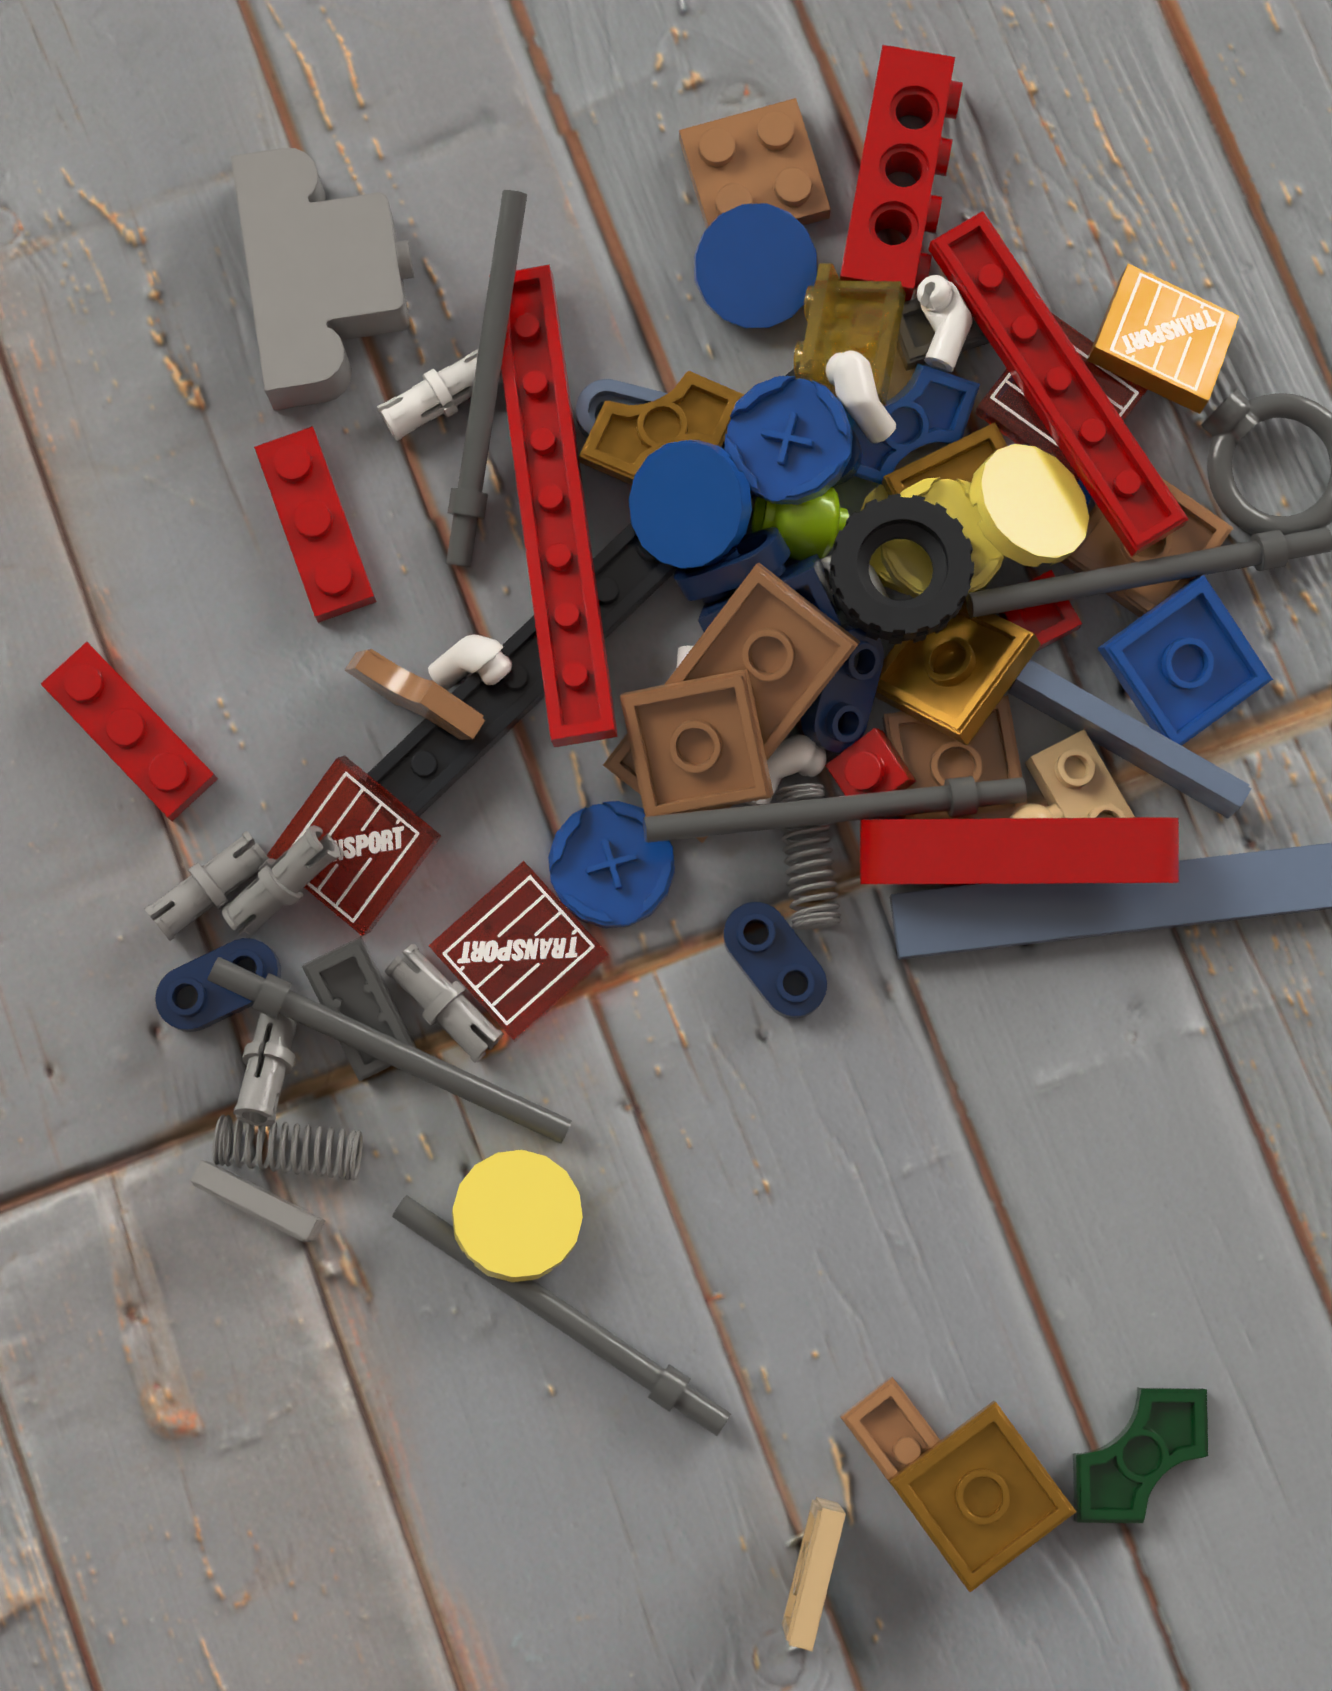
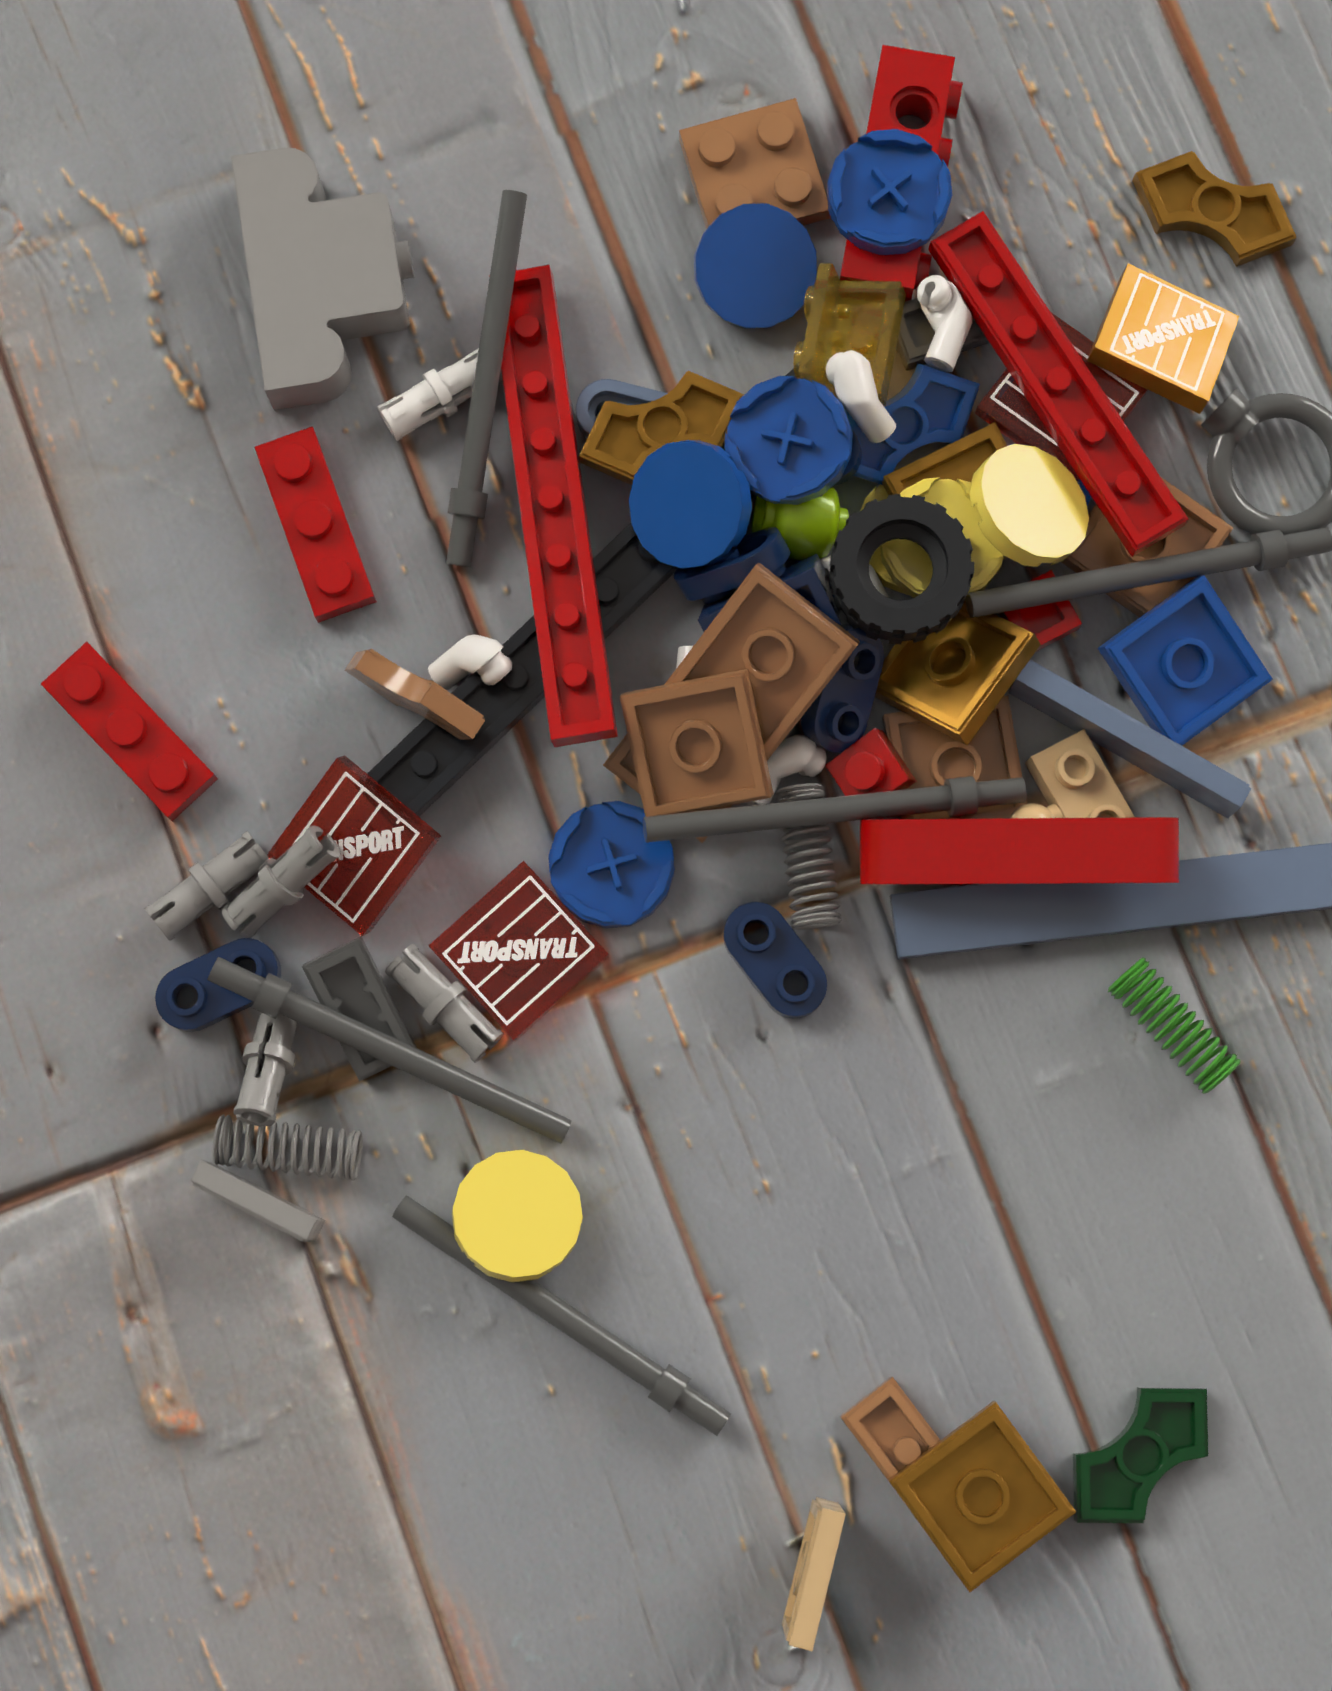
(889, 192): none -> blue tile
(1190, 198): none -> pearl gold tile
(1219, 1067): none -> bright green piece

